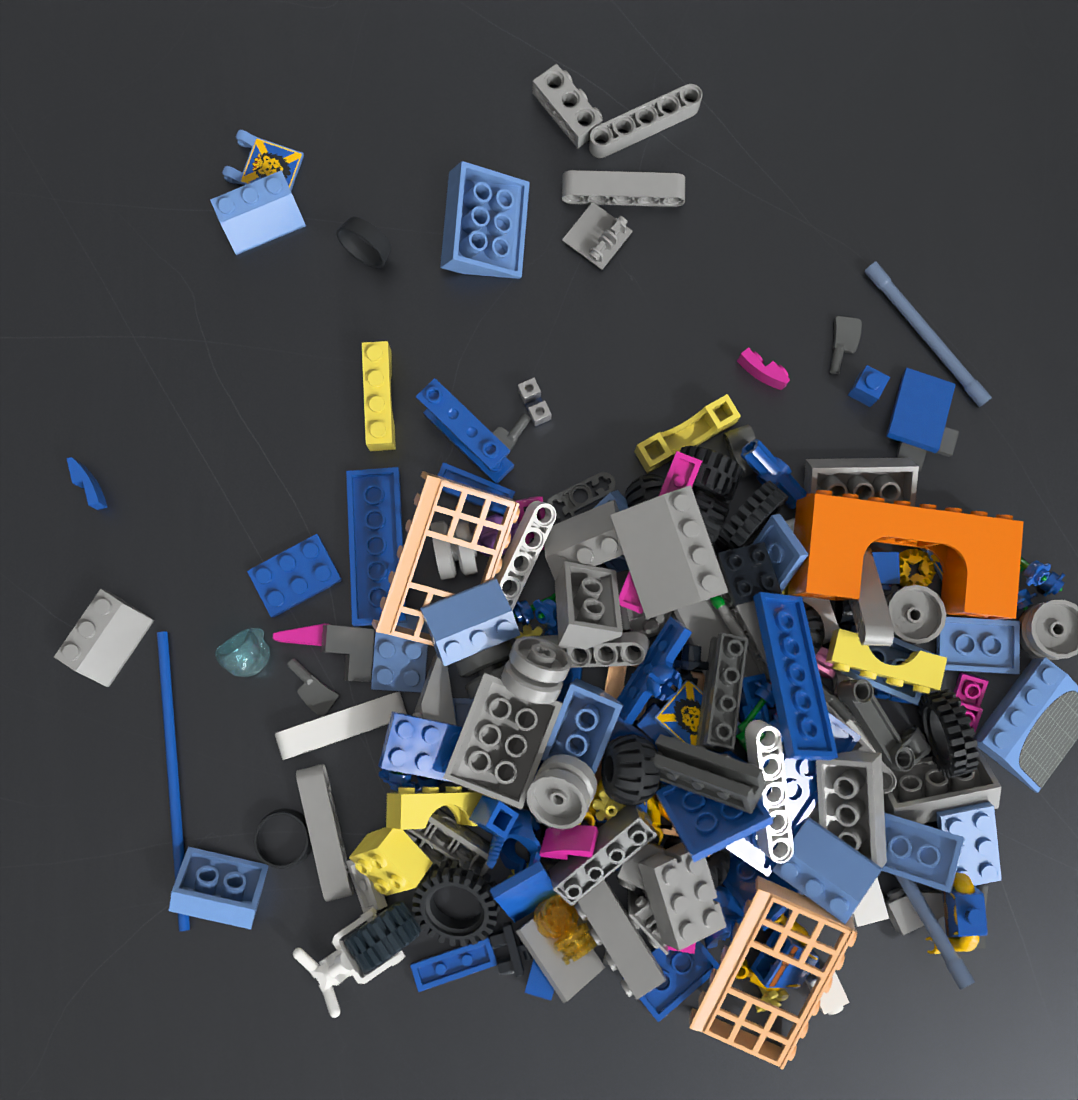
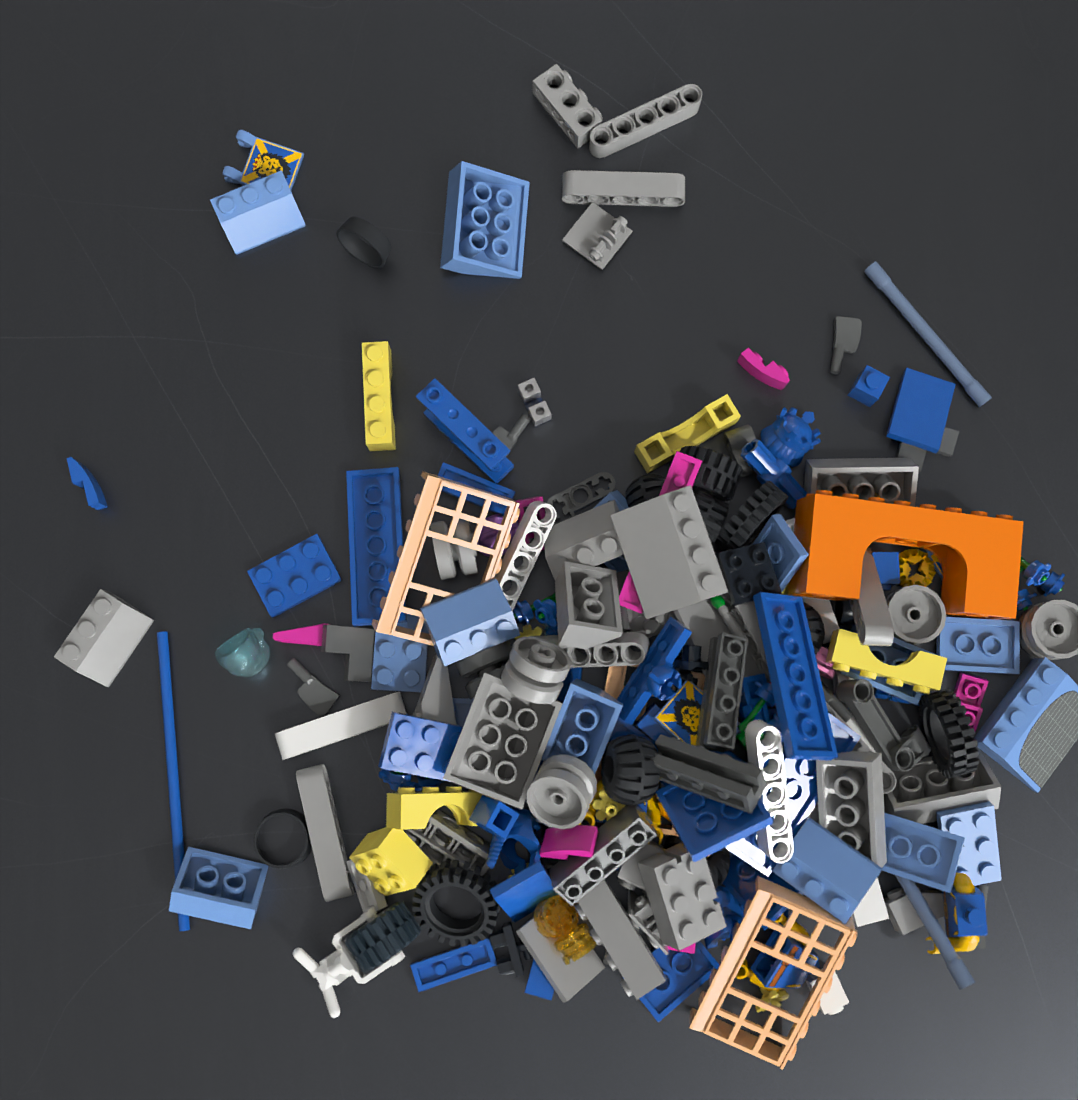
(790, 436): none -> blue hair

